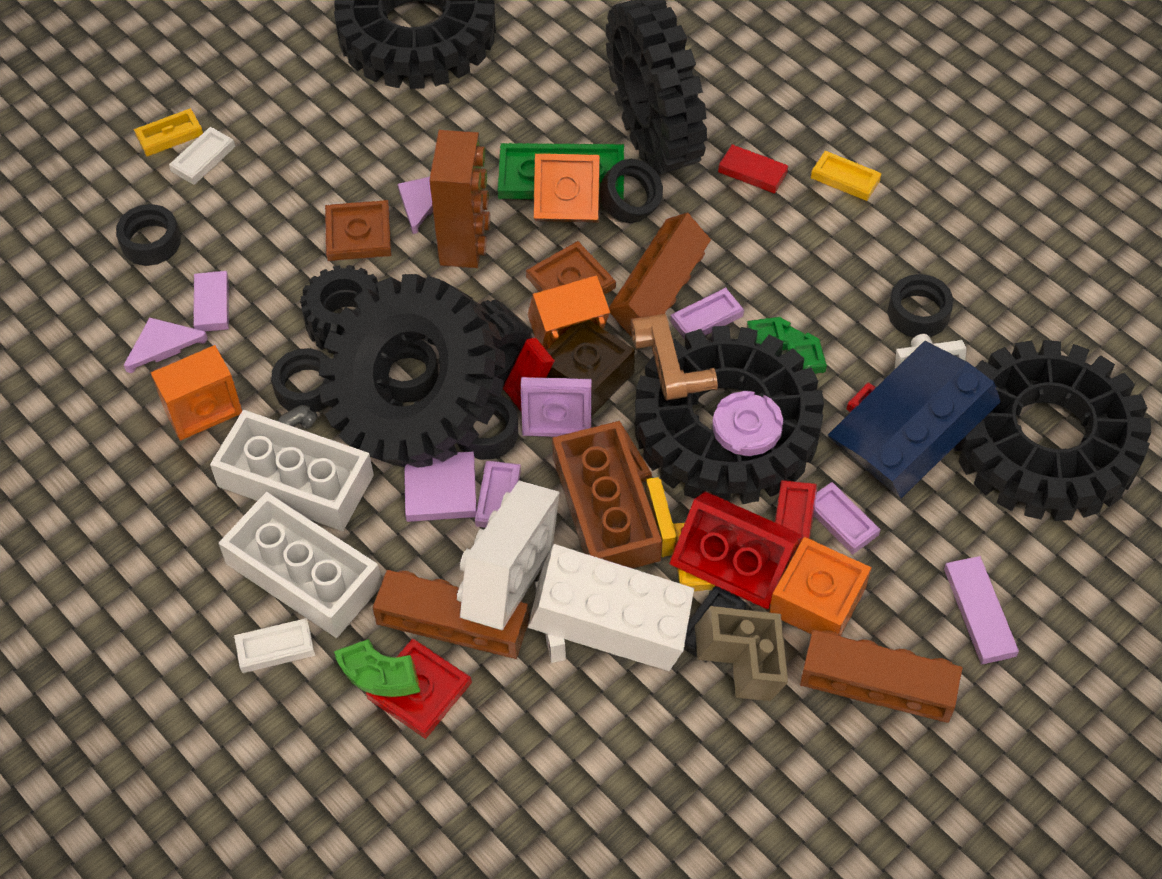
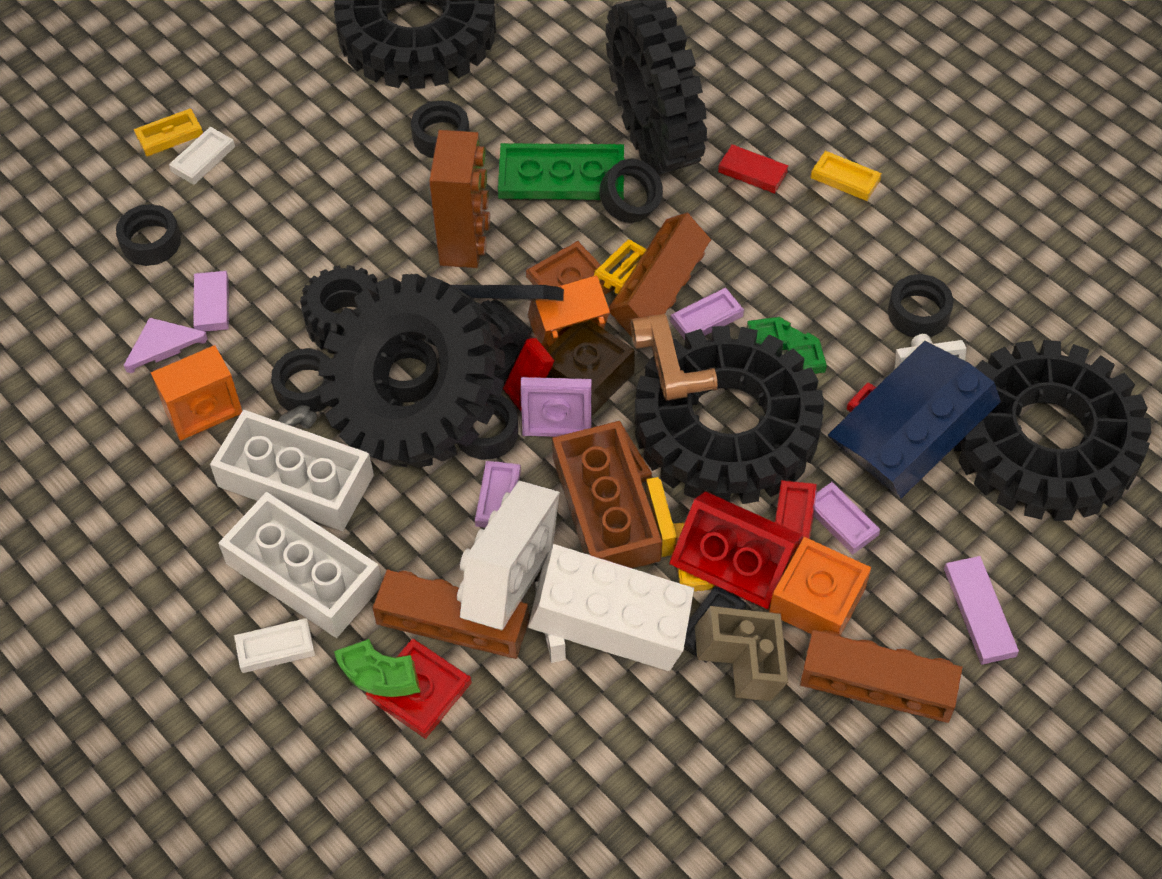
(358, 230): dark orange tile -> none
(416, 201): lavender tile -> none
(433, 113): none -> black tyre
(441, 489): lavender tile -> none
(513, 292): none -> black tile
(566, 188): orange container -> none
(614, 259): none -> yellow tile
(747, 423): lavender tile -> none

